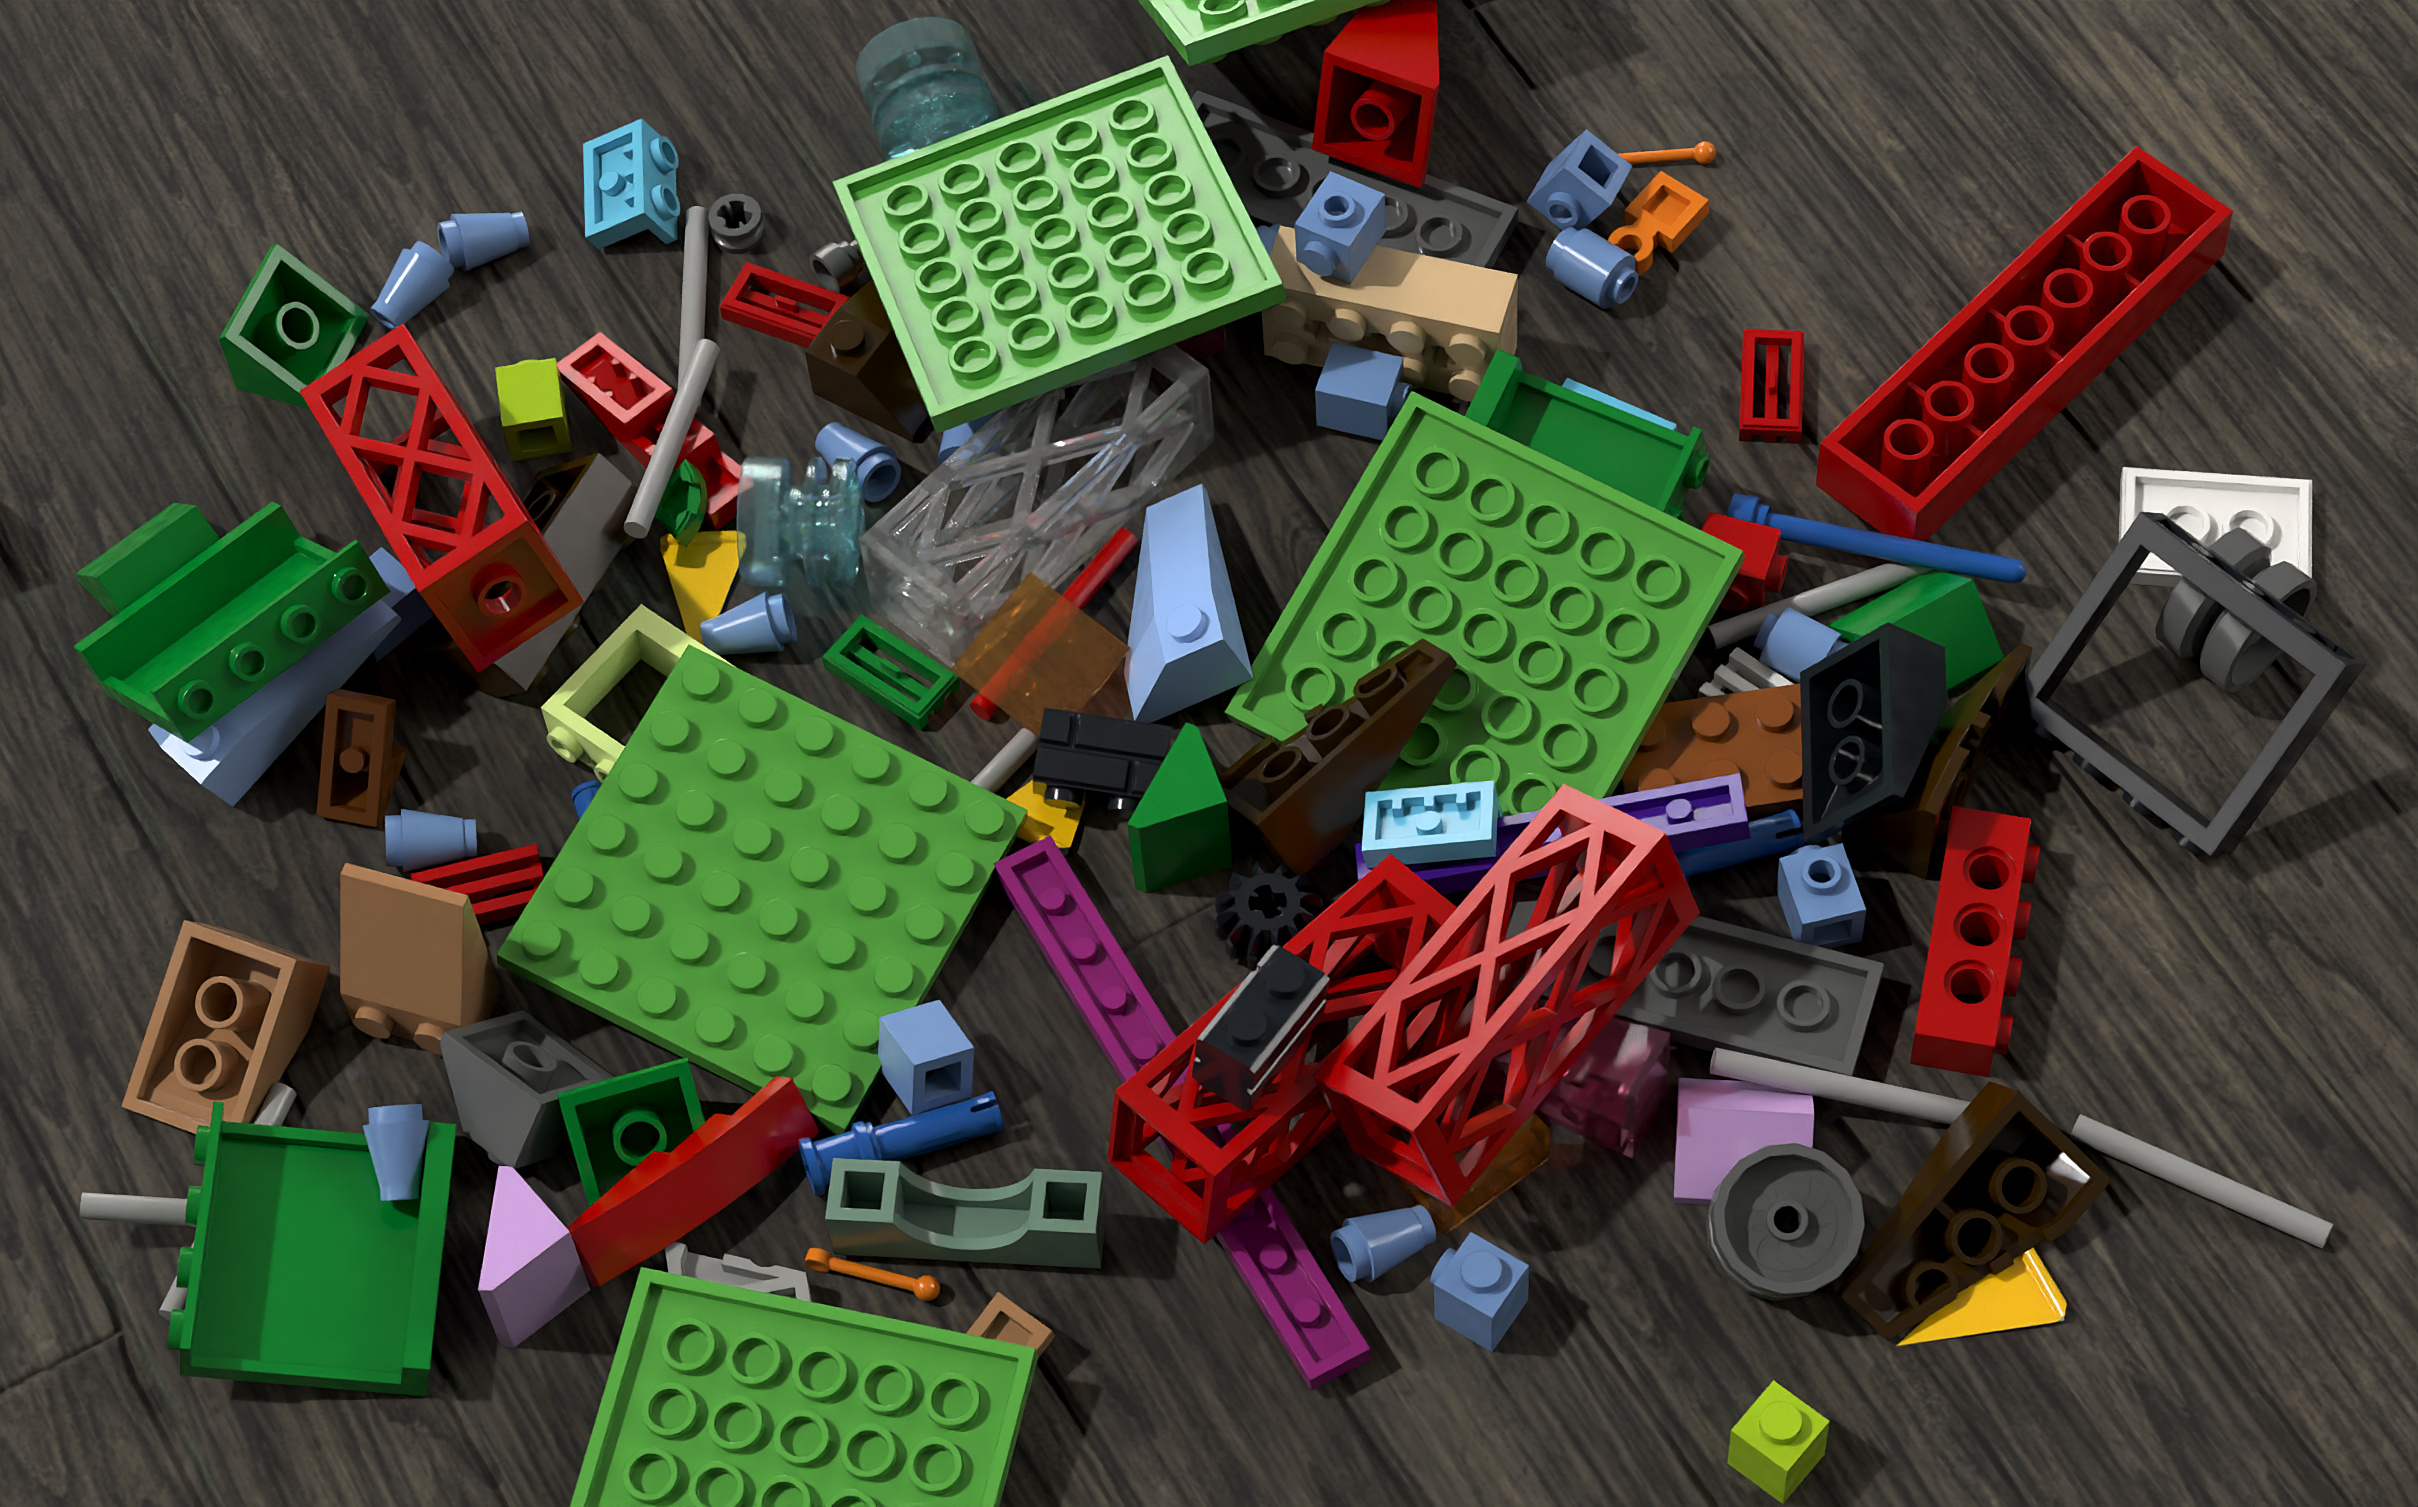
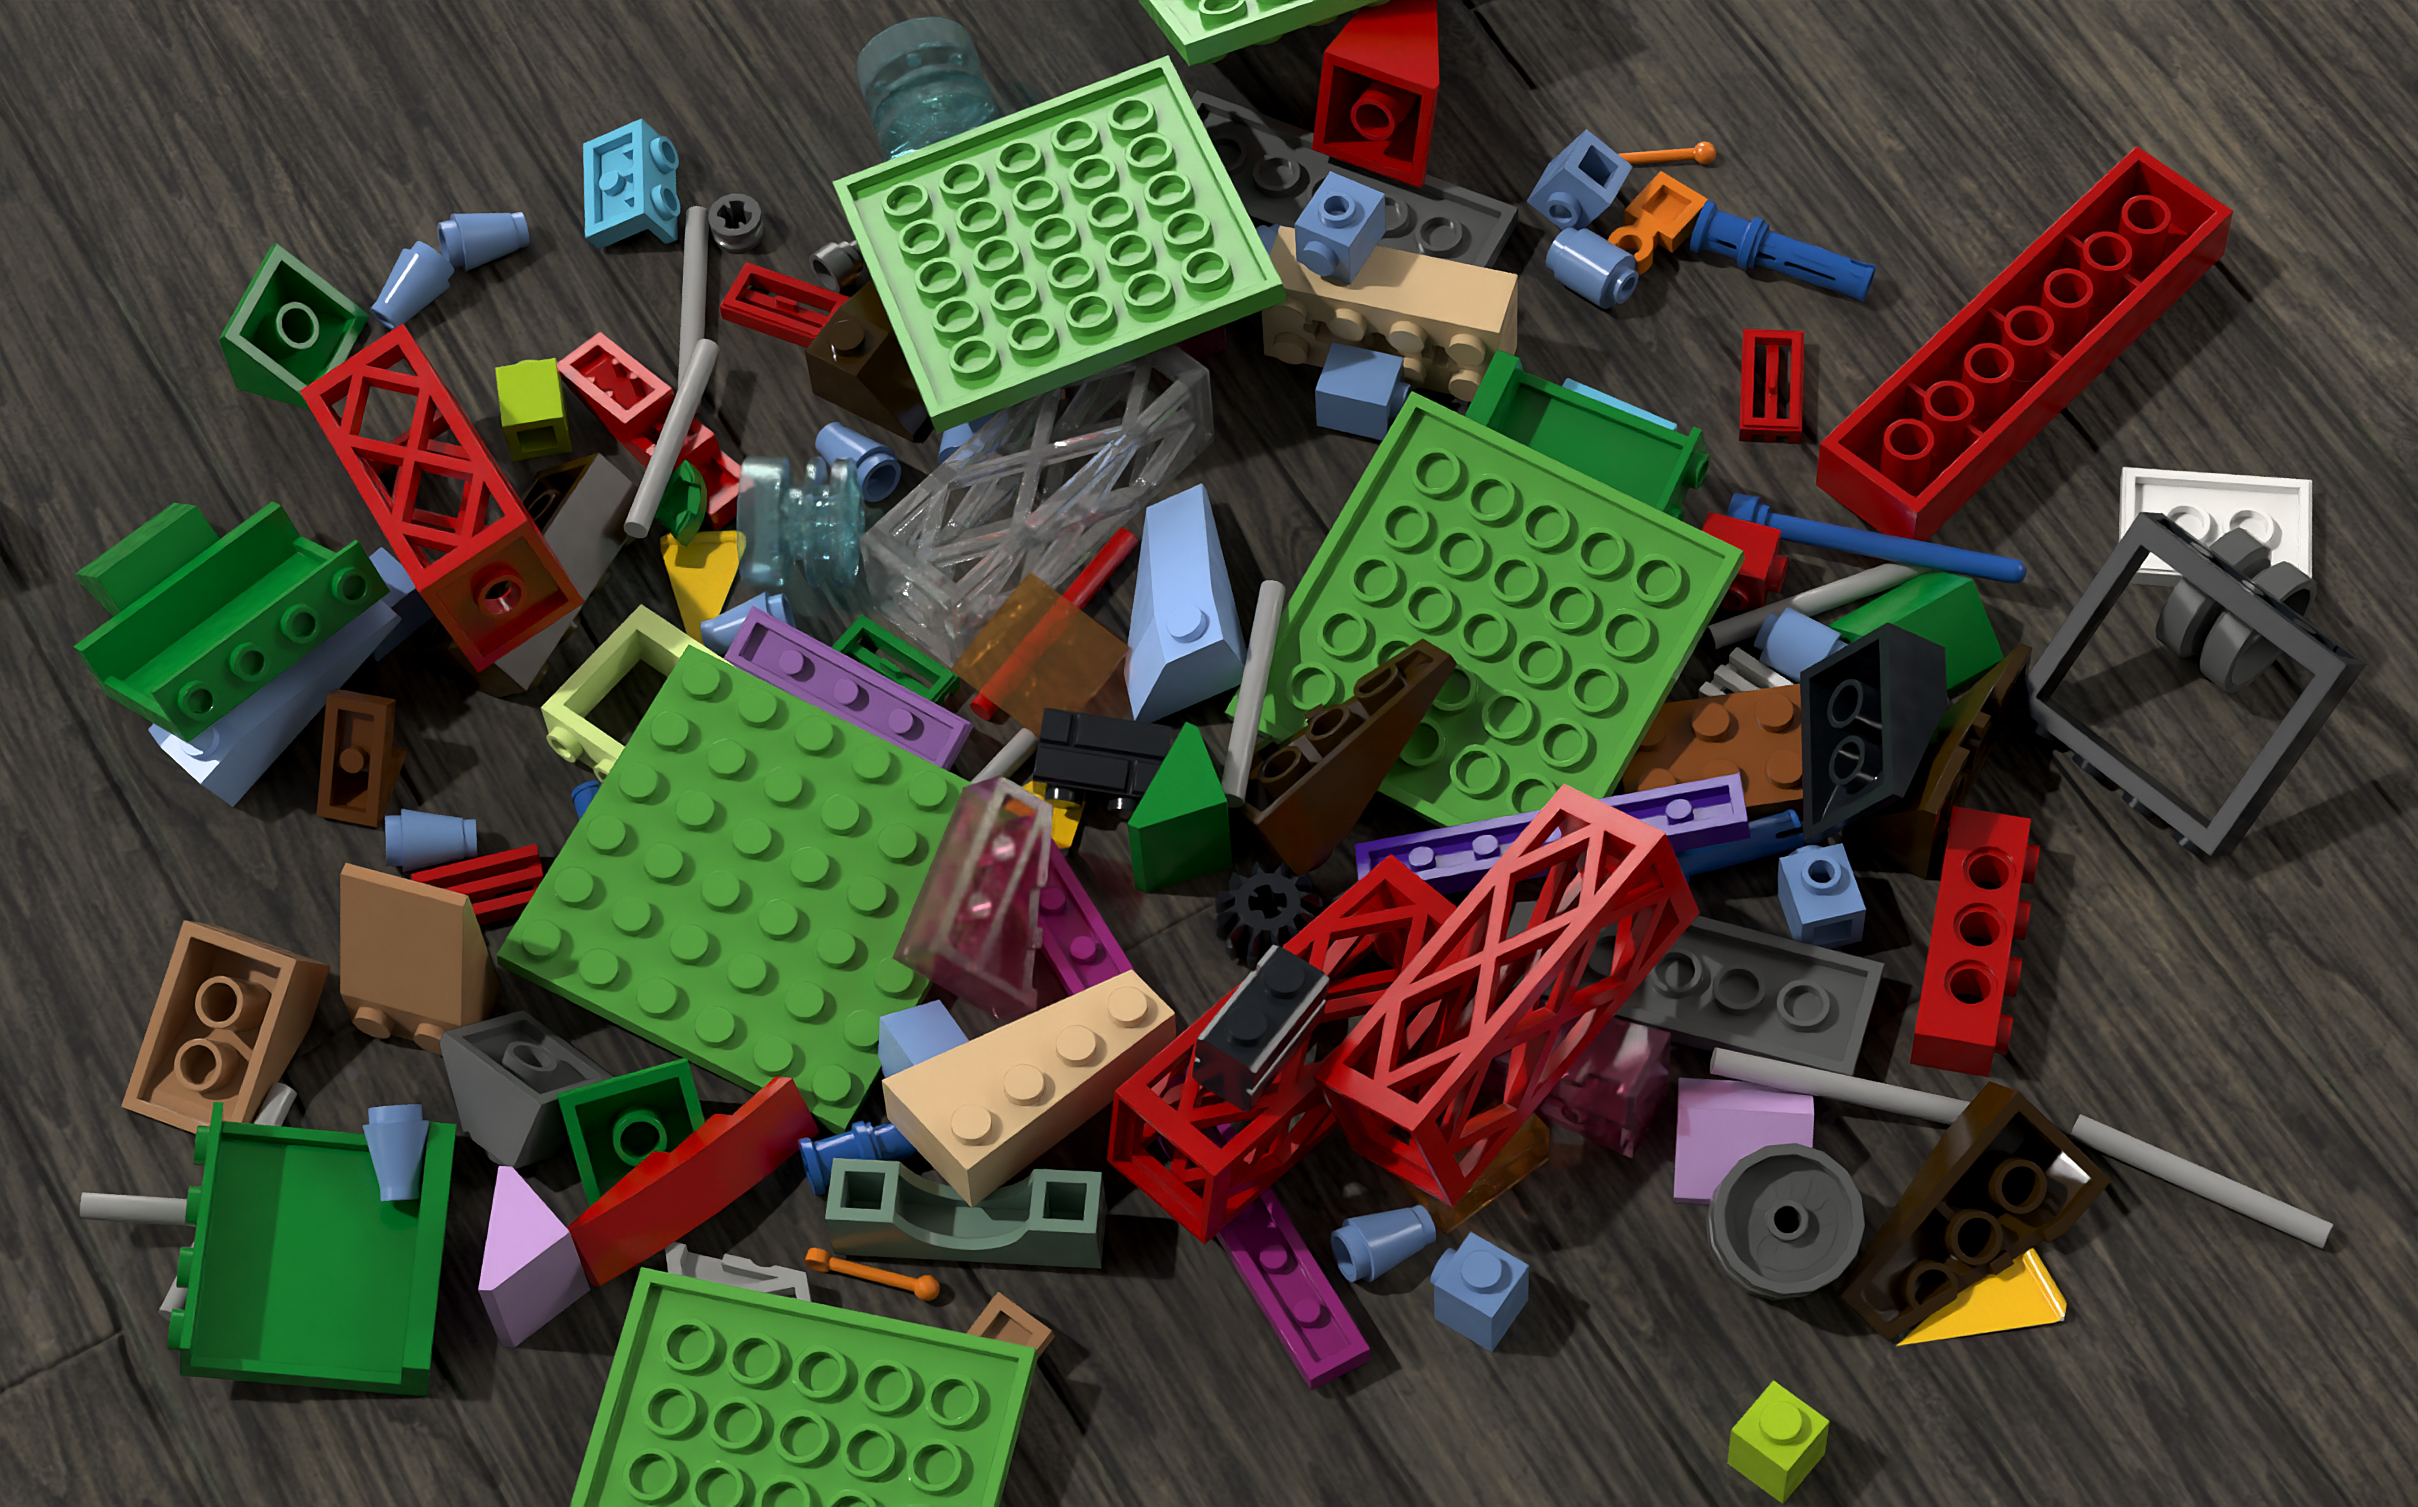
(846, 688): none -> medium lavender tile
(981, 899): none -> clear pink wedge
(1027, 1085): none -> tan wedge
(1252, 692): none -> light grey bar
(1431, 823): medium azure bracket -> none
(1754, 244): none -> blue pin

